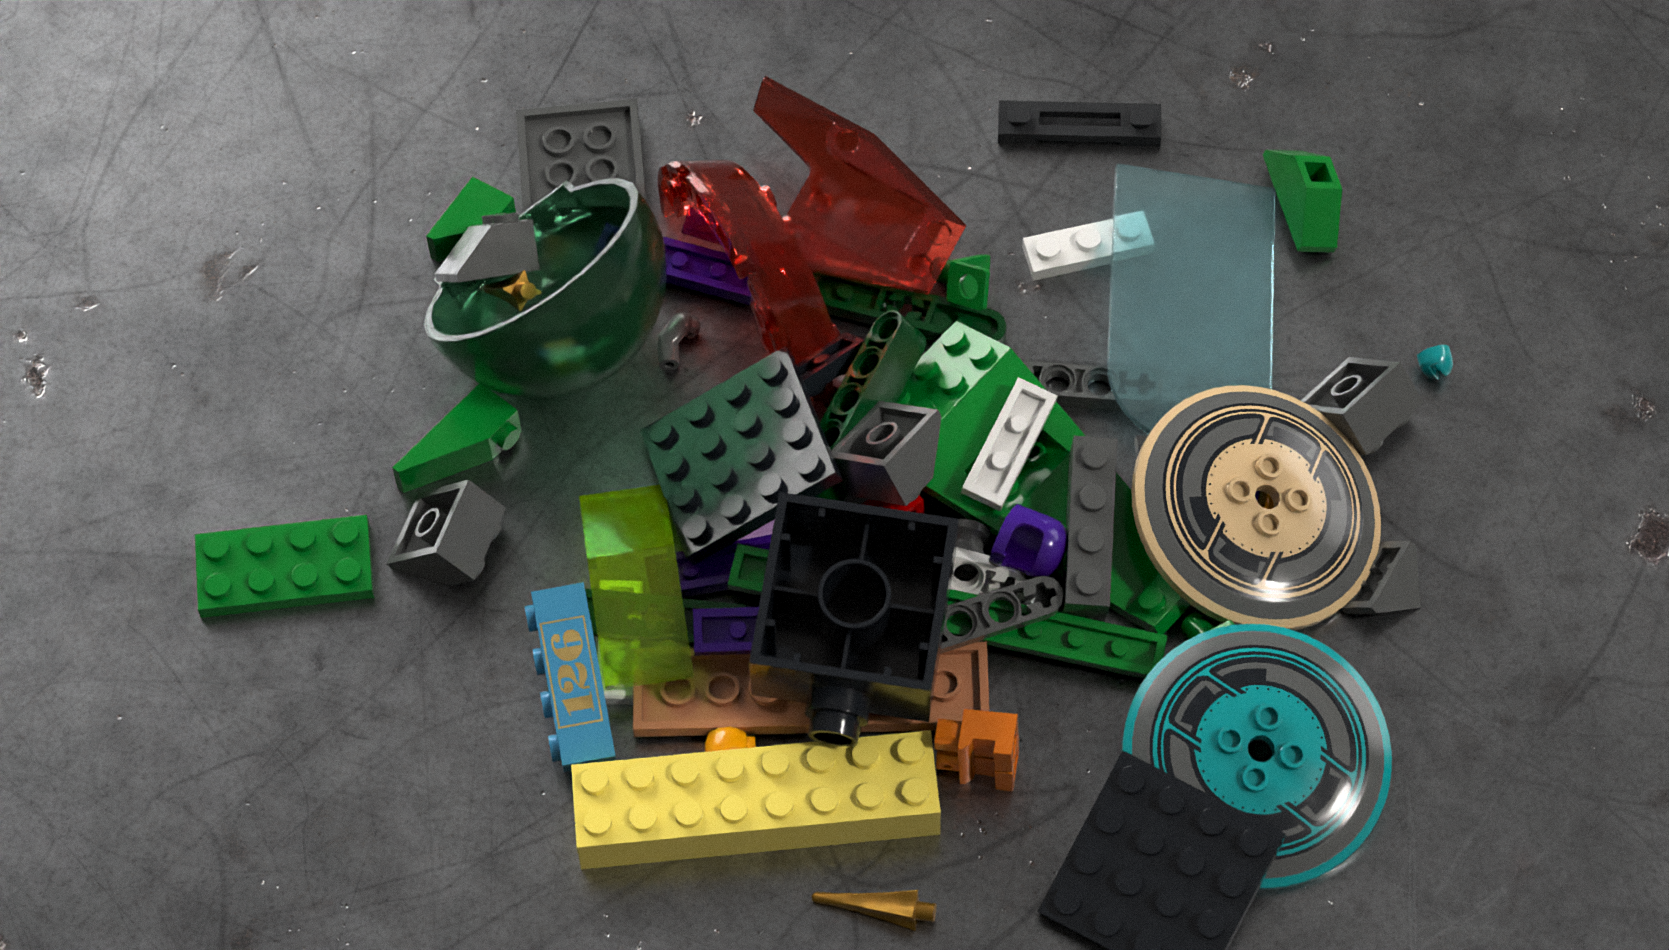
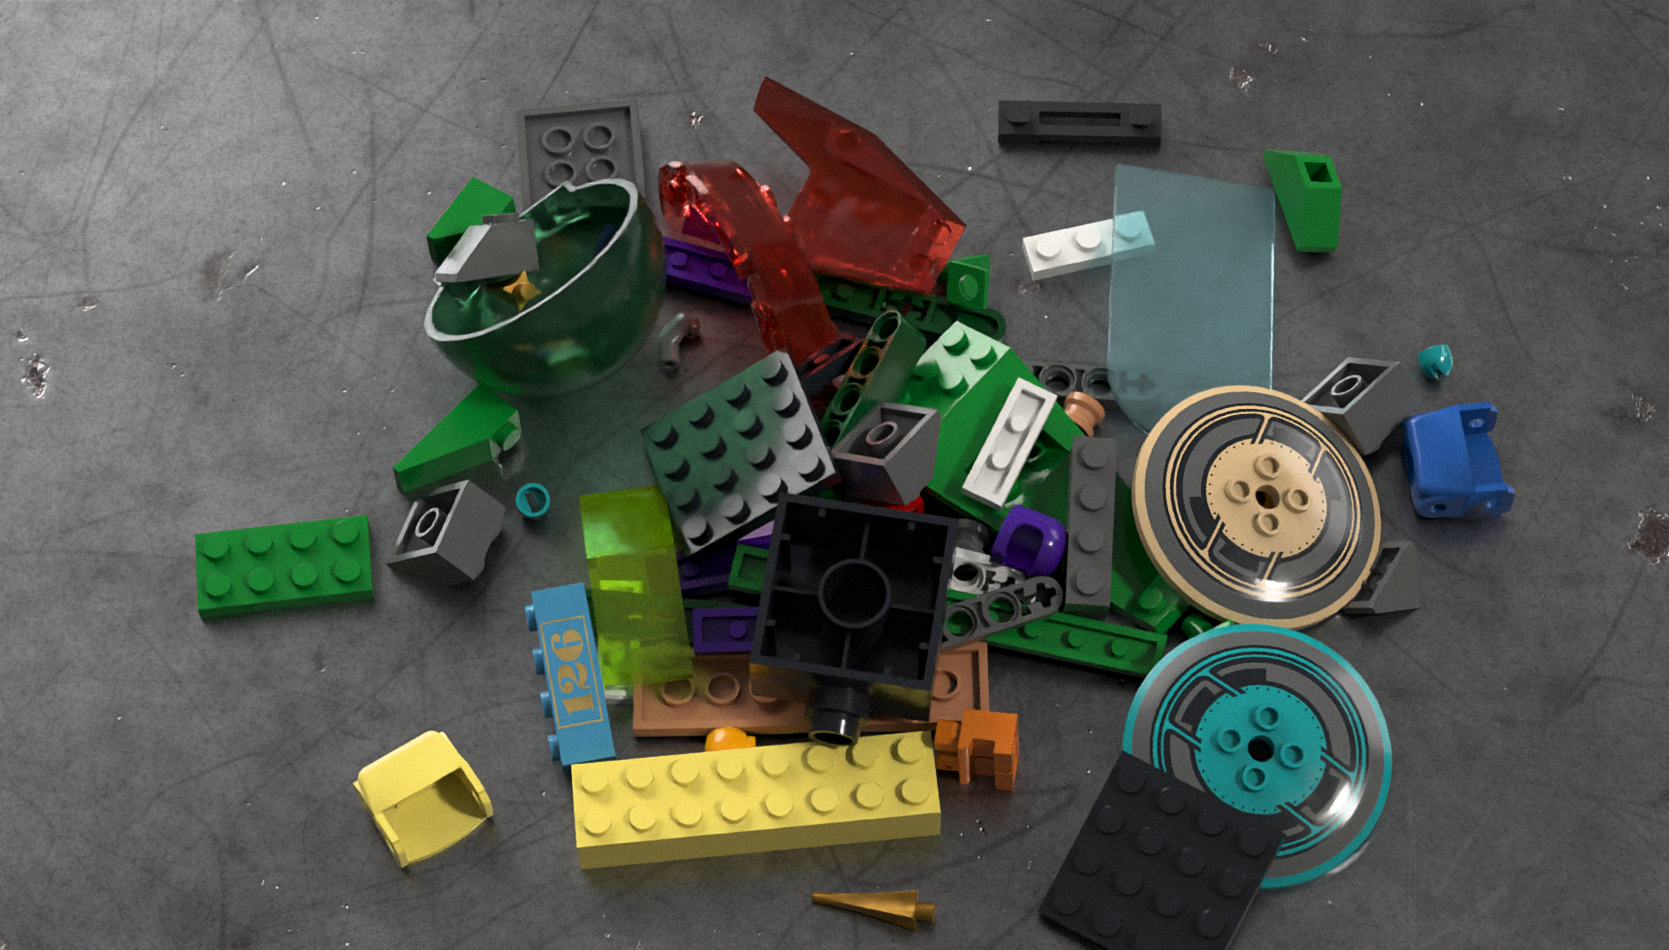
(422, 798): none -> light yellow piece
(541, 499): none -> teal hinge
(1084, 411): none -> nougat wheel
(1455, 464): none -> blue piece

